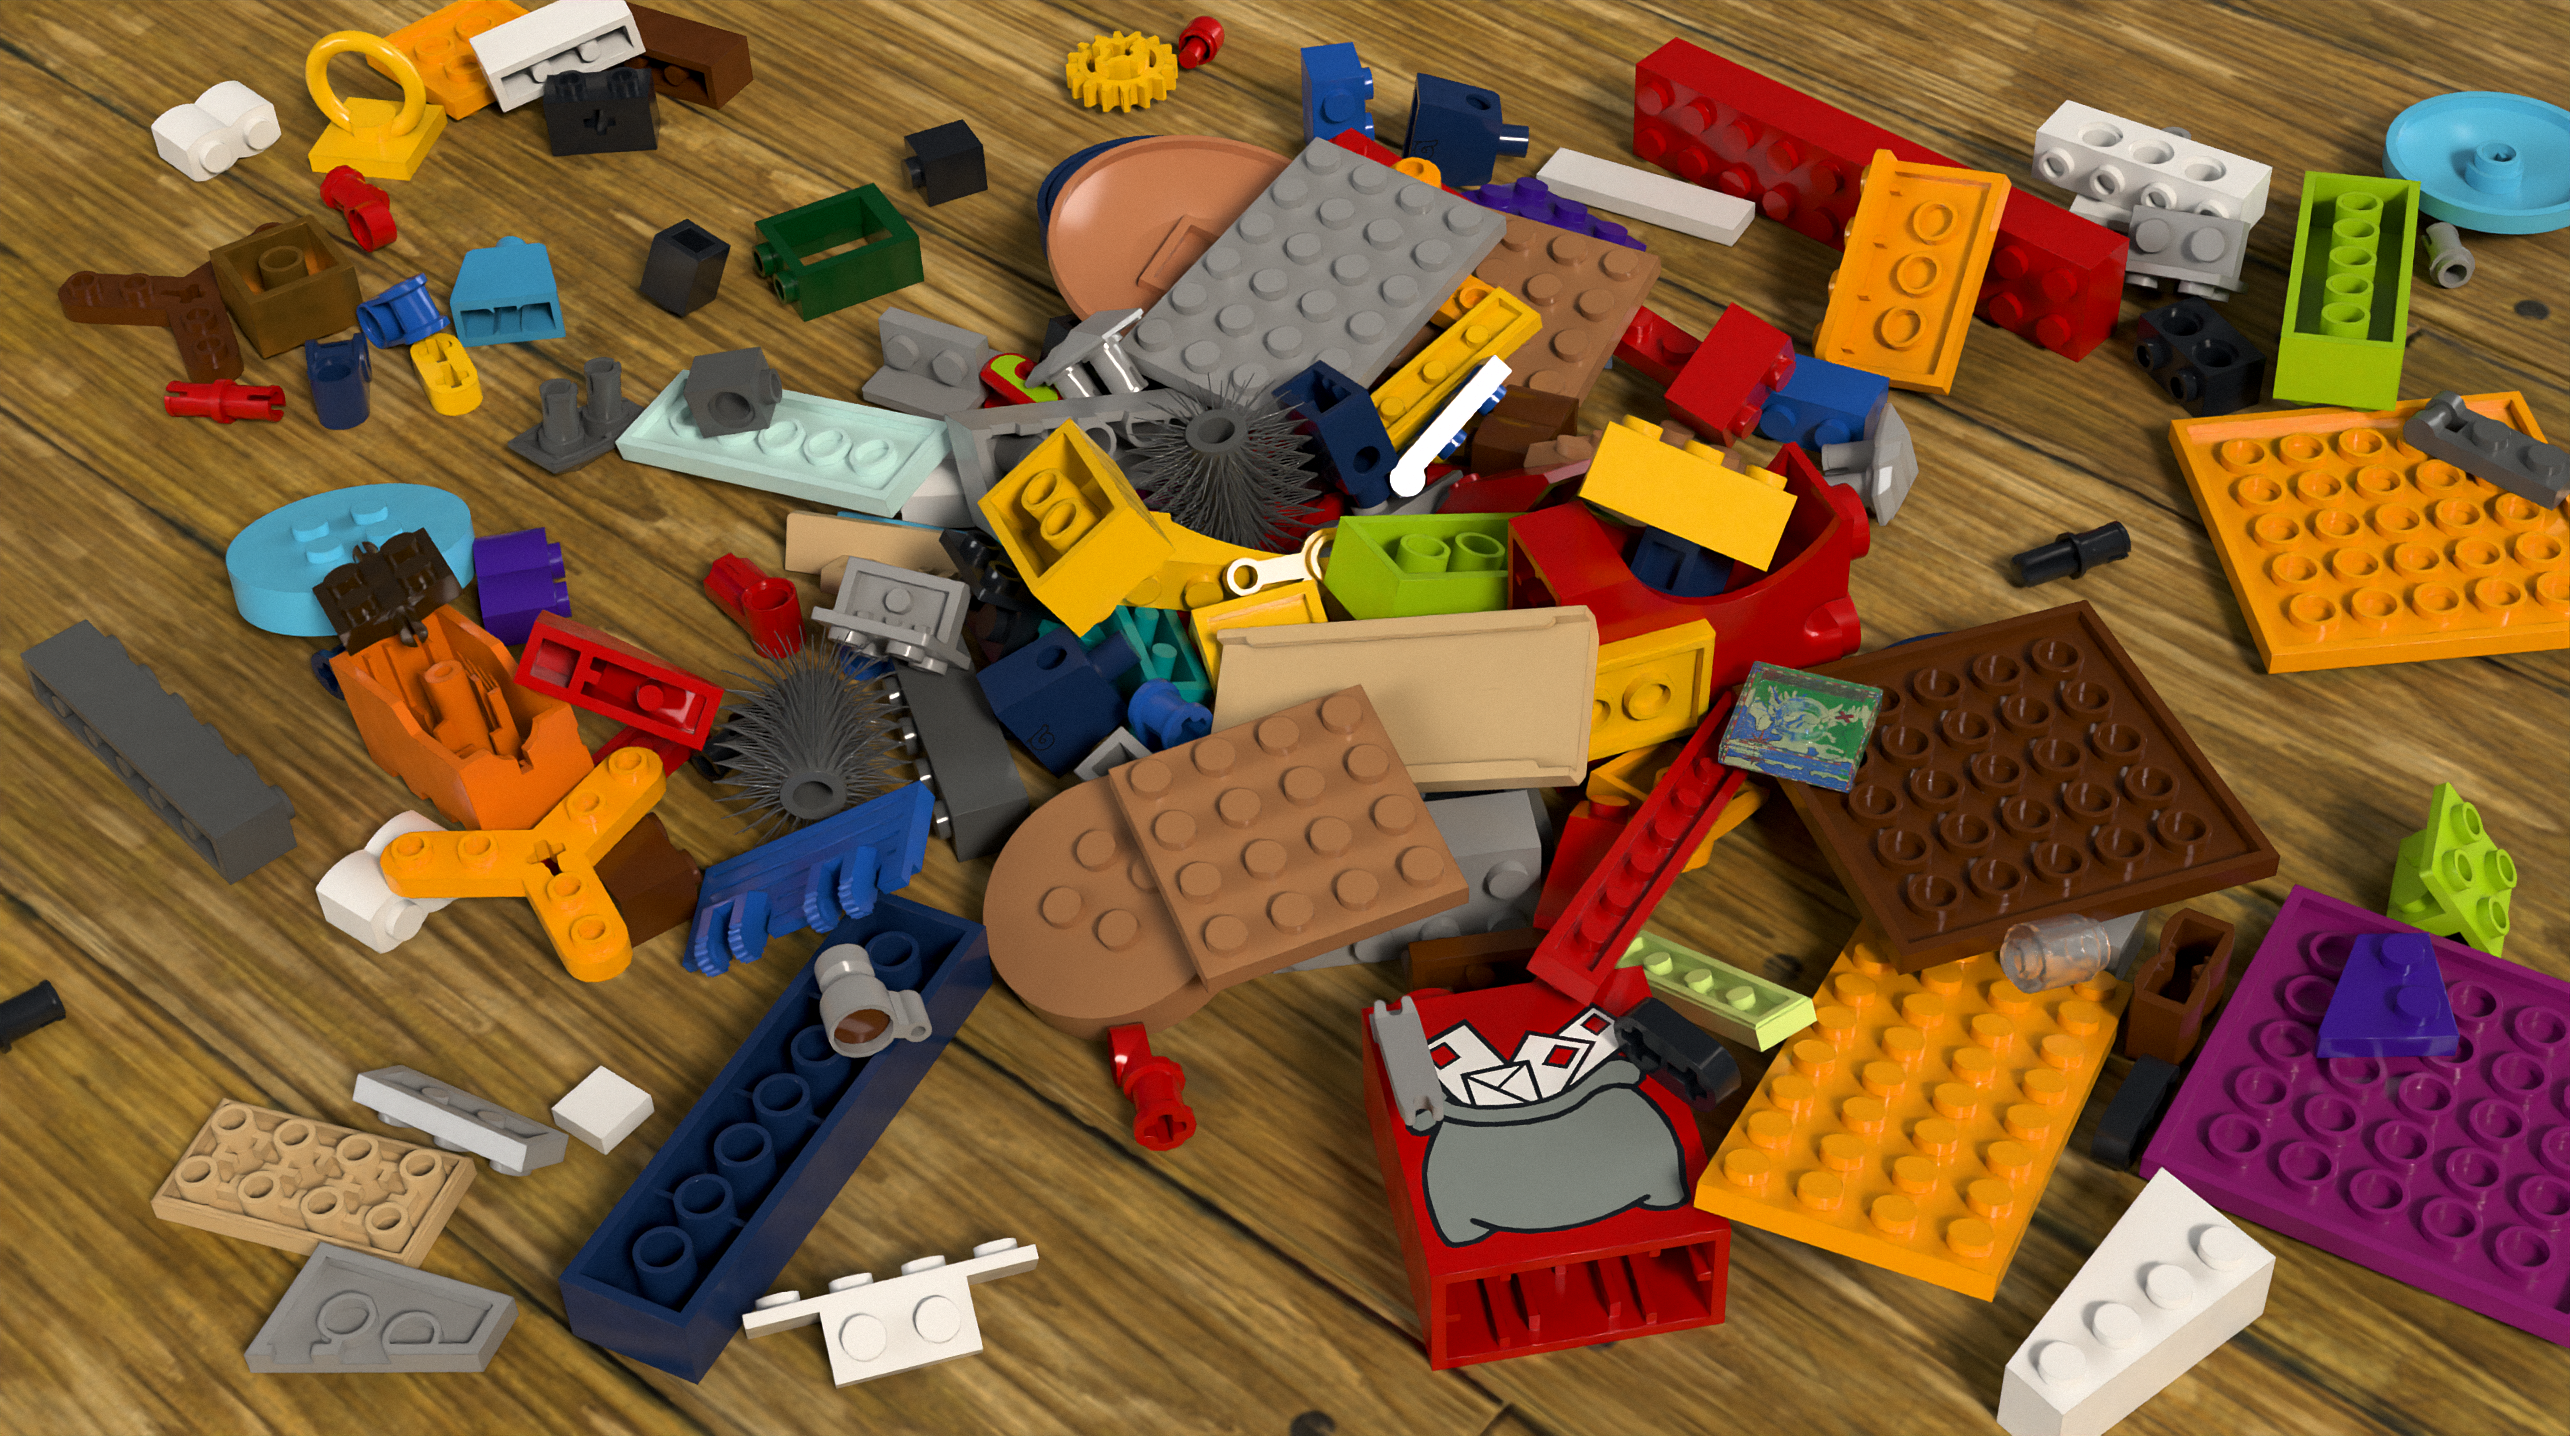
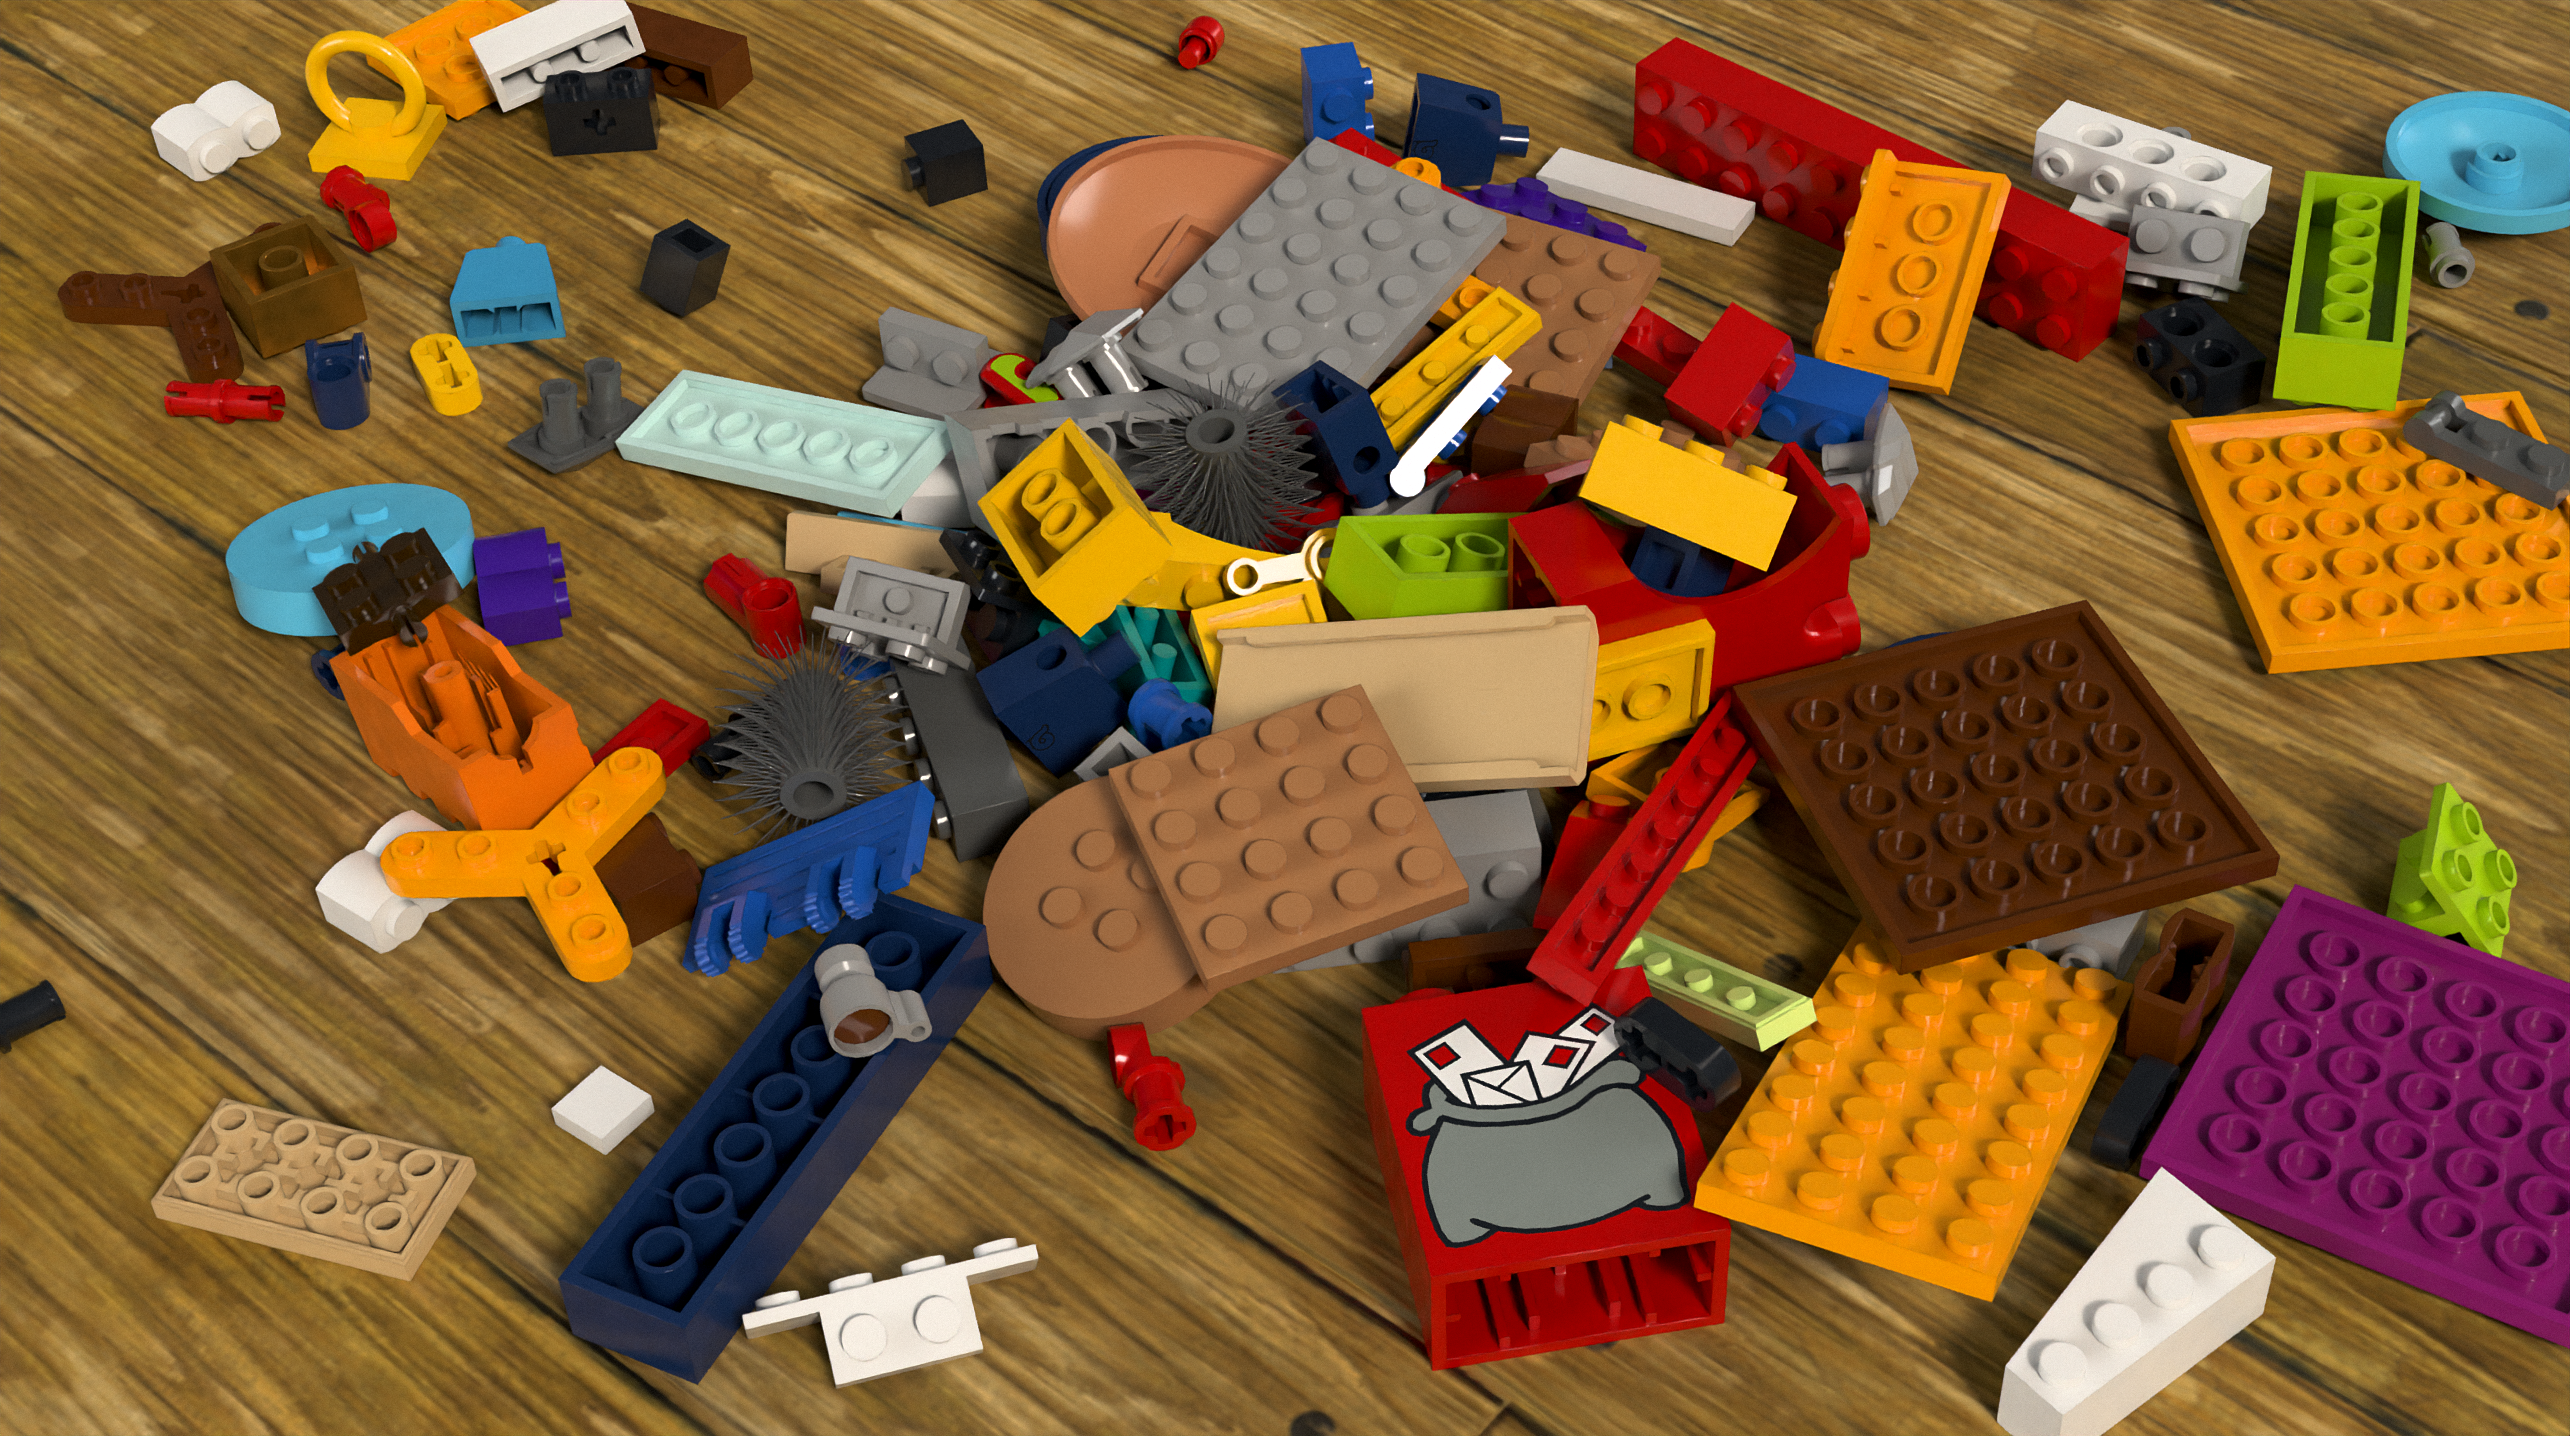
(161, 751): dark grey brick -> none
(379, 1318): light grey wing -> none
(401, 314): blue piece -> none
(460, 1120): light grey plate -> none
(617, 680): red slope -> none
(732, 392): dark grey brick -> none
(814, 290): dark green window -> none
(1122, 71): yellow gear -> none
(1407, 1060): light grey piece -> none
(1801, 726): clear light blue tile -> none
(2054, 952): clear brick -> none
(2071, 555): black axle -> none
(2389, 1002): dark purple wing -> none

